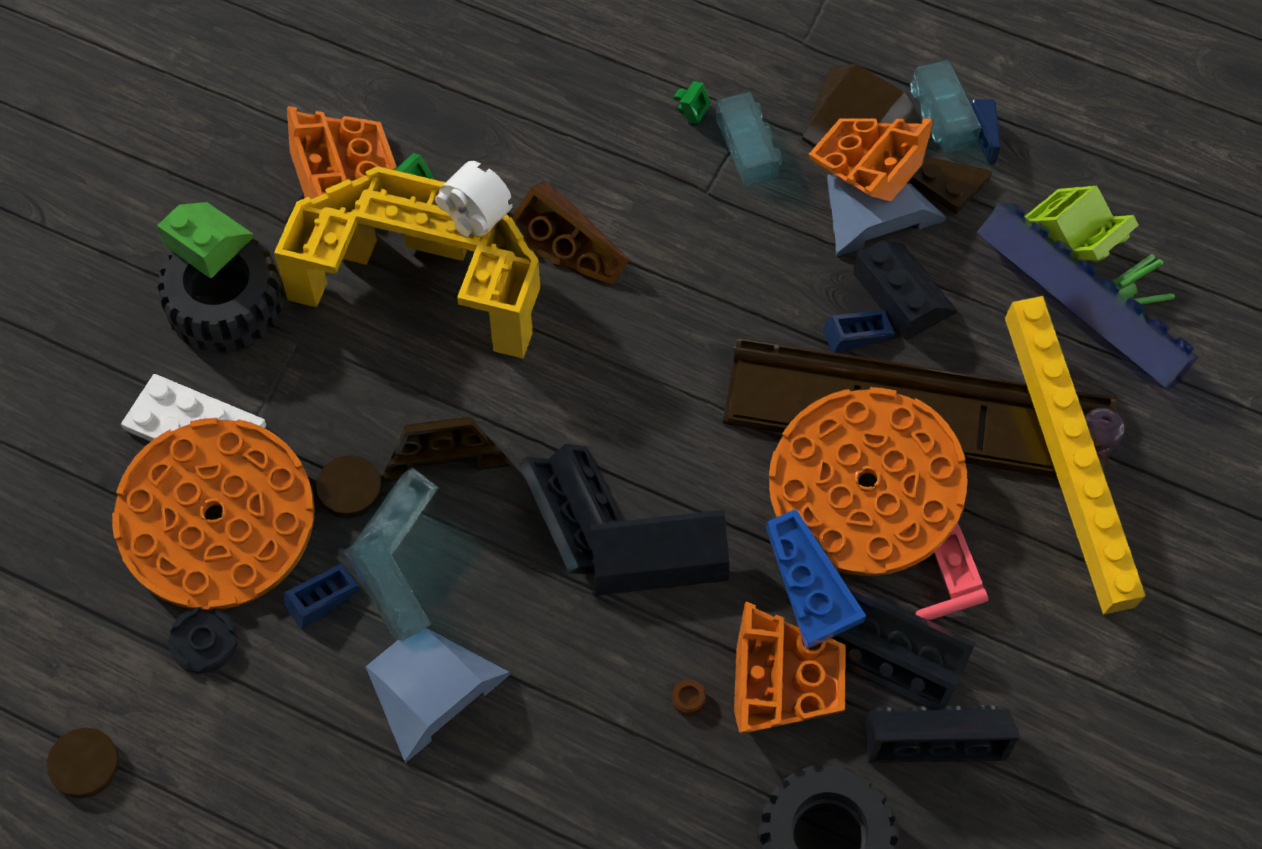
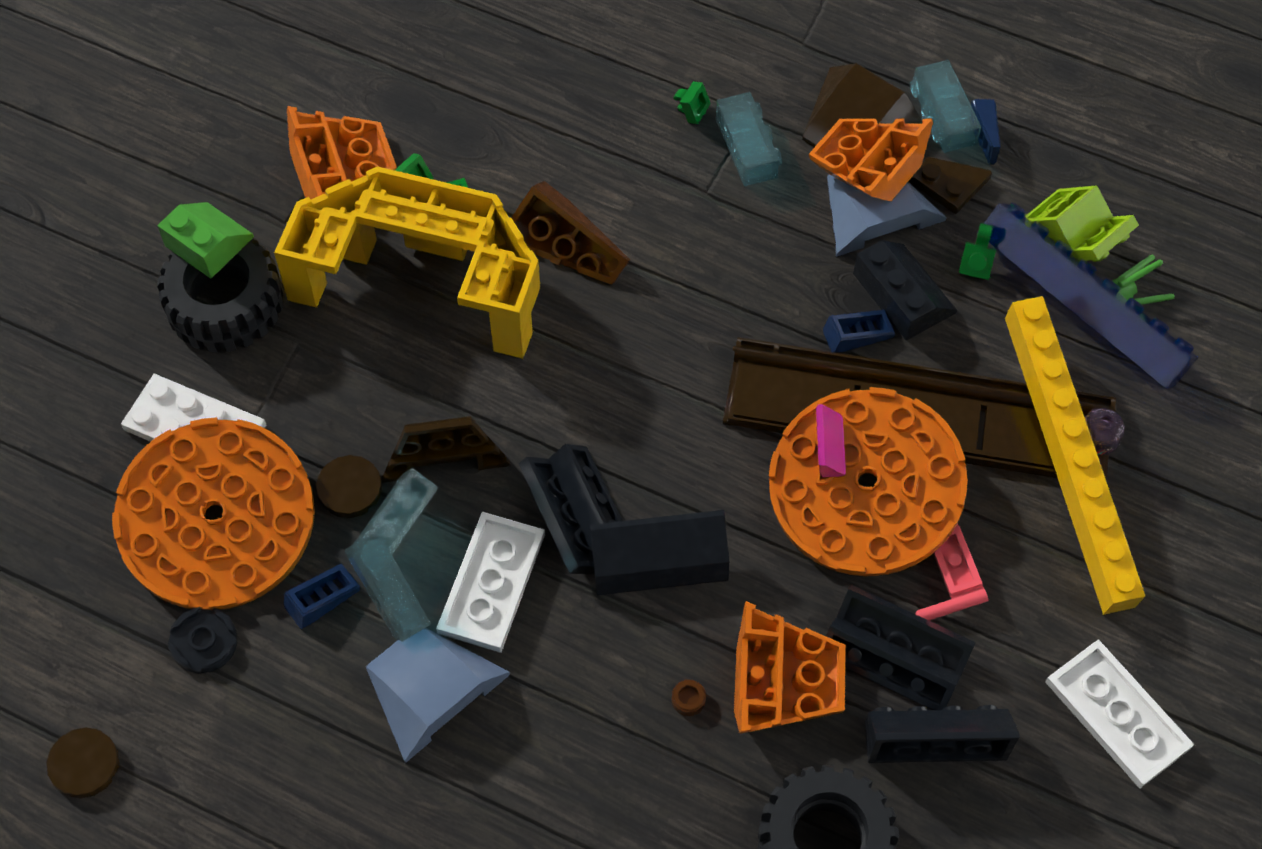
(474, 199): white brick -> none
(491, 582): none -> white plate
(813, 585): blue wing -> none
(830, 442): none -> dark pink slope
(978, 257): none -> green plate
(1119, 713): none -> white plate

